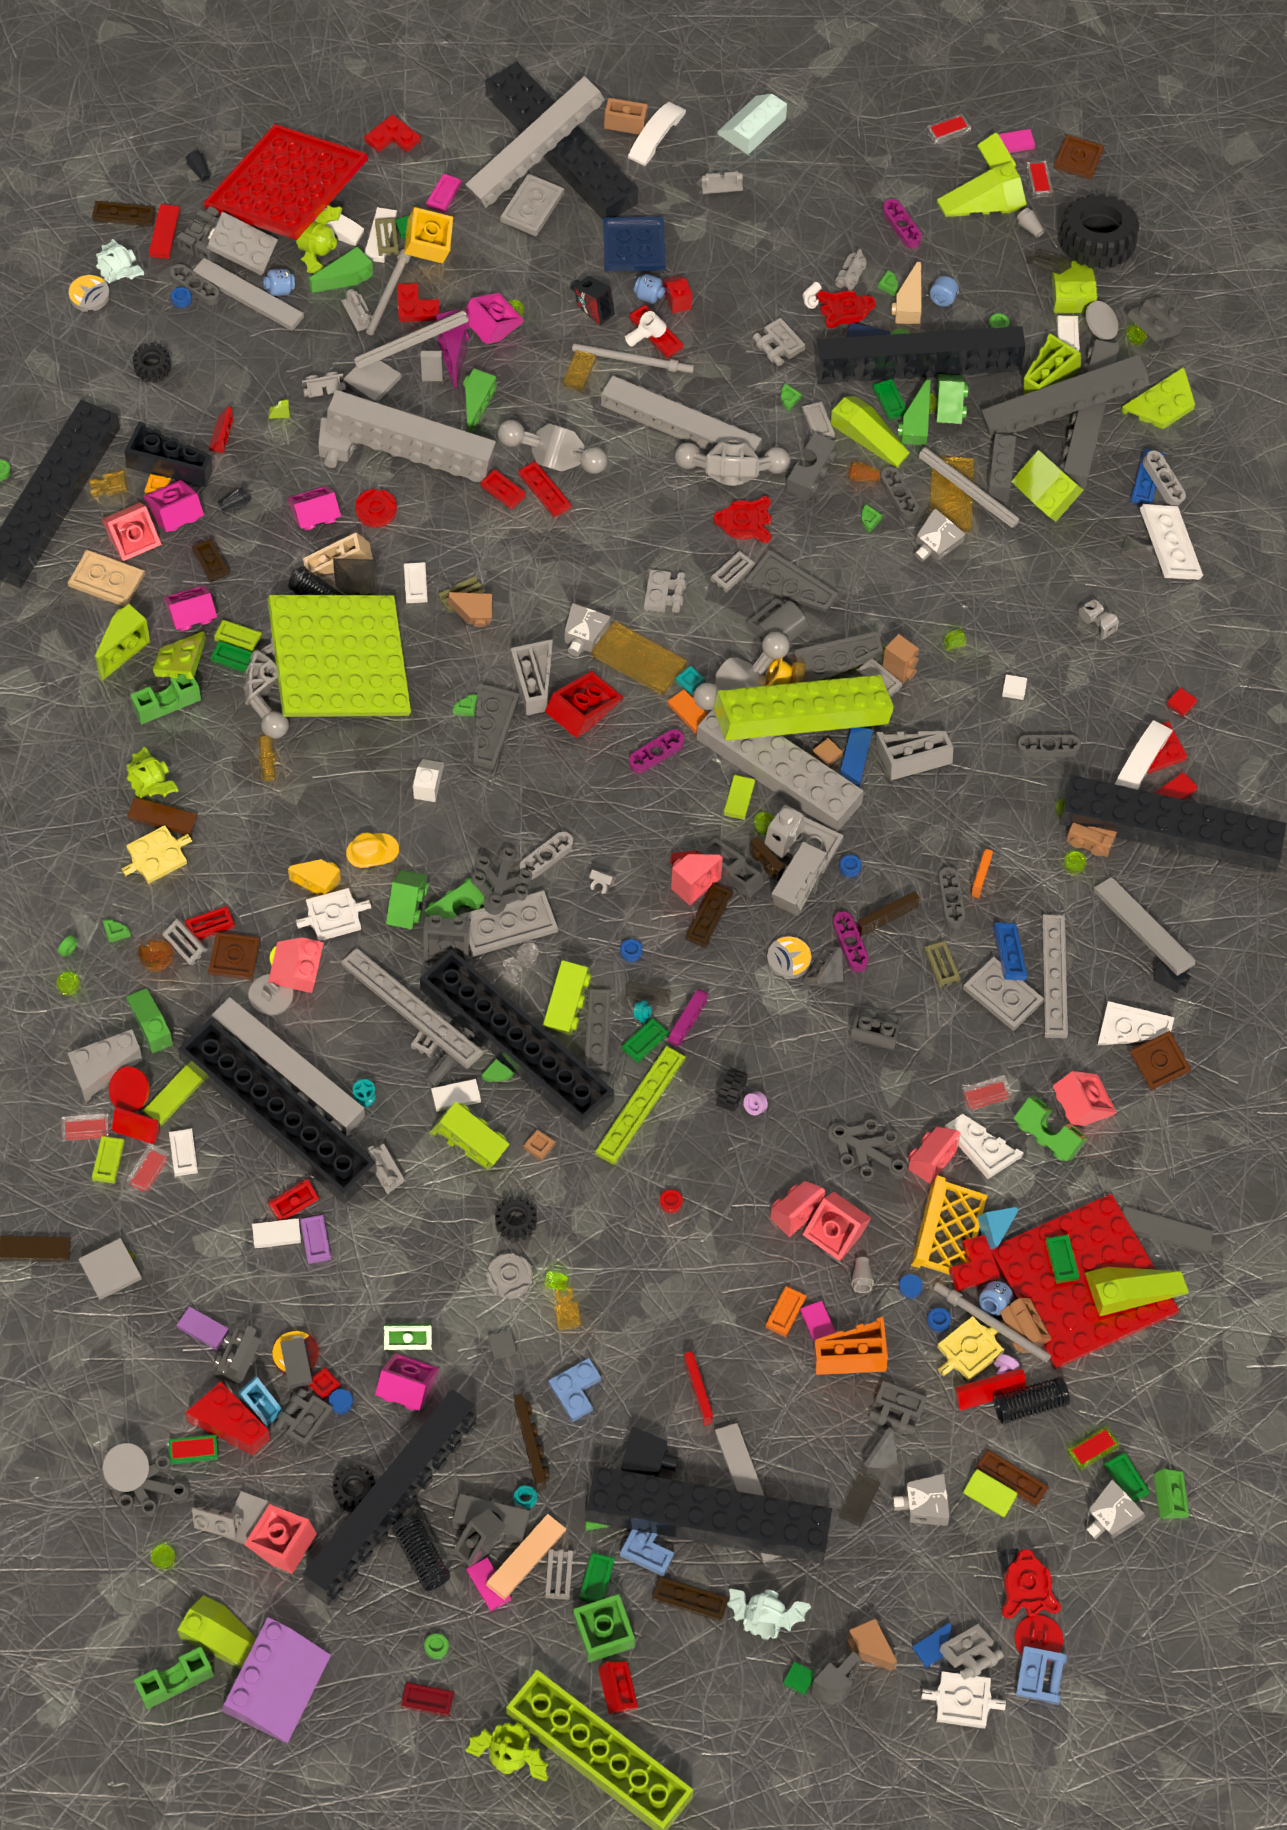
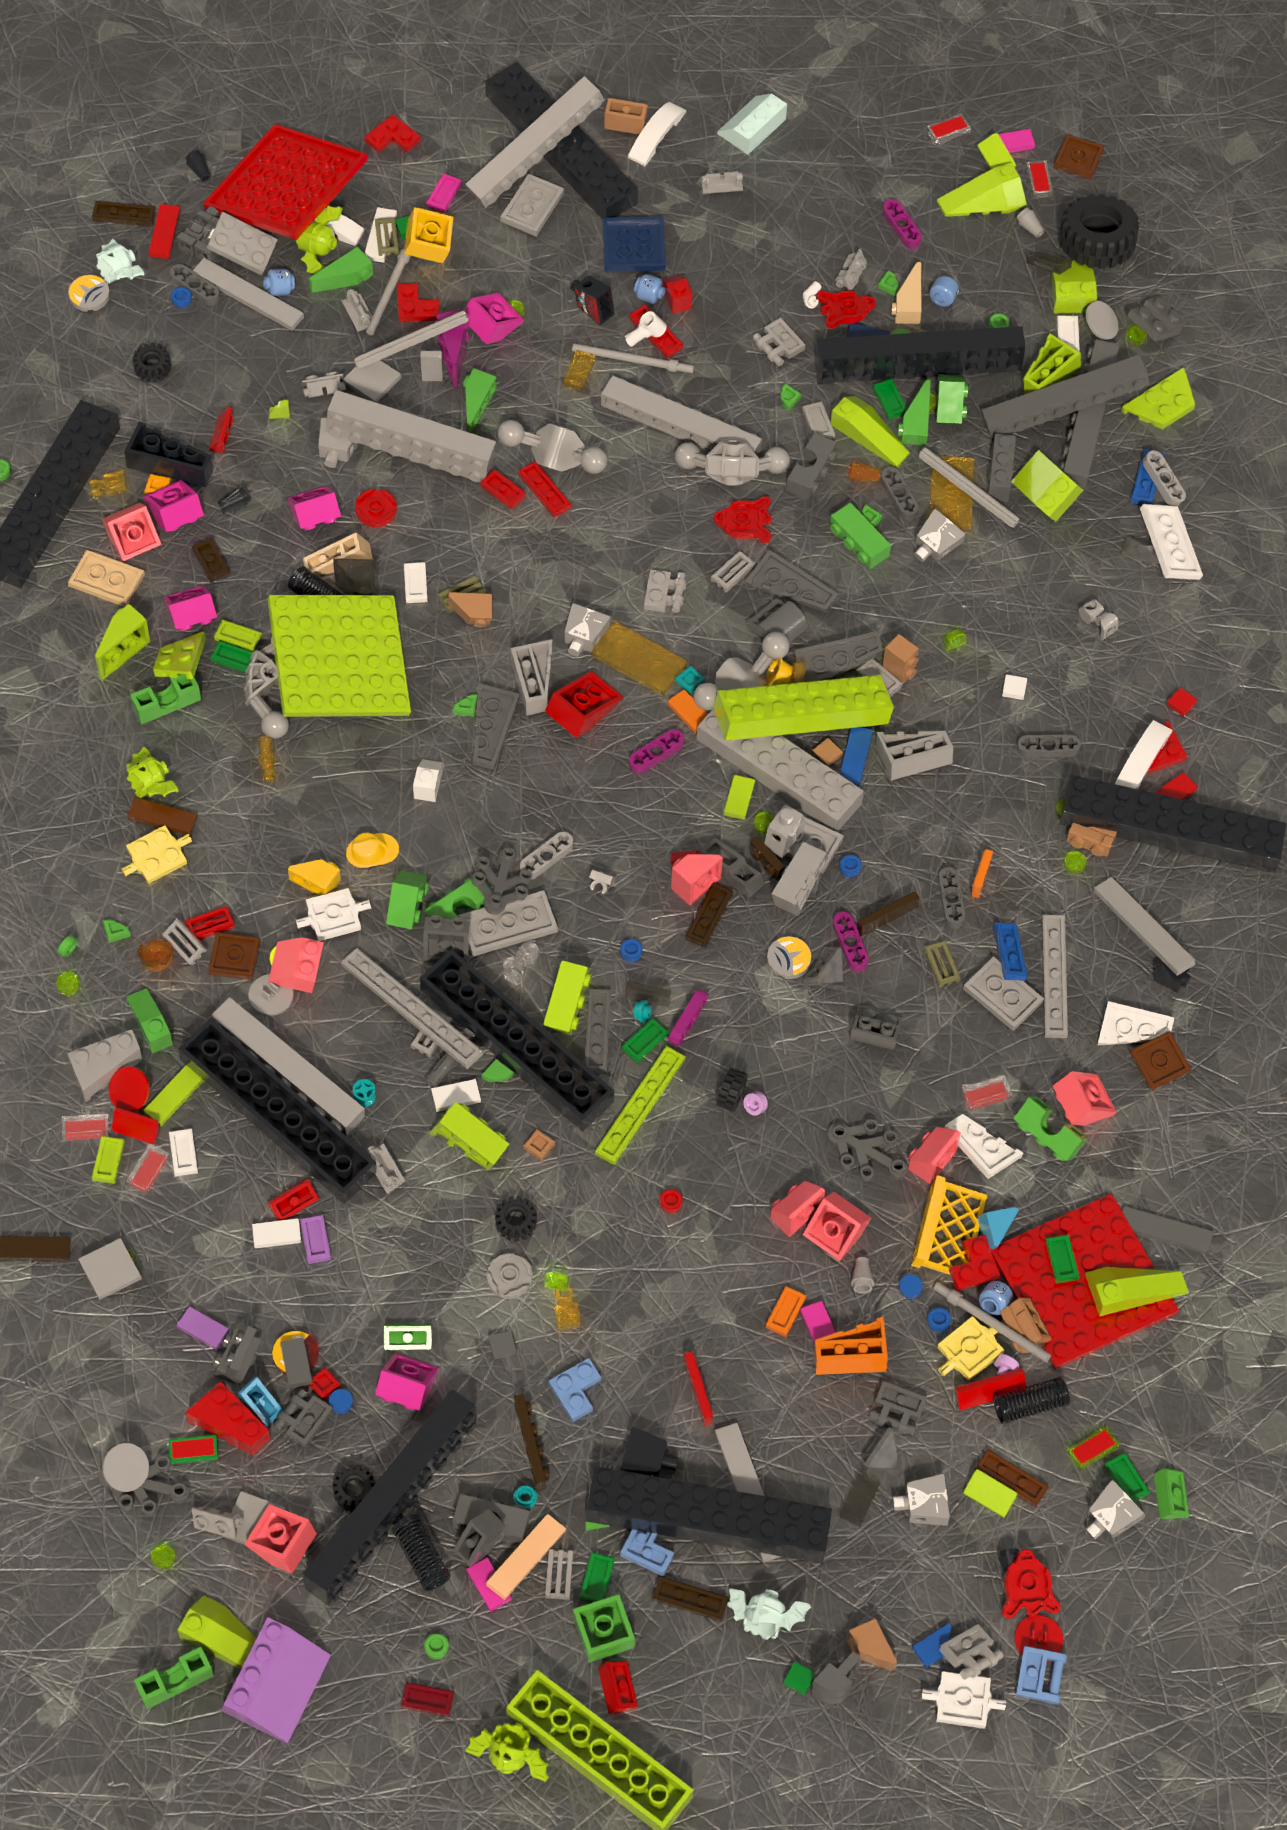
(859, 536): none -> bright green brick

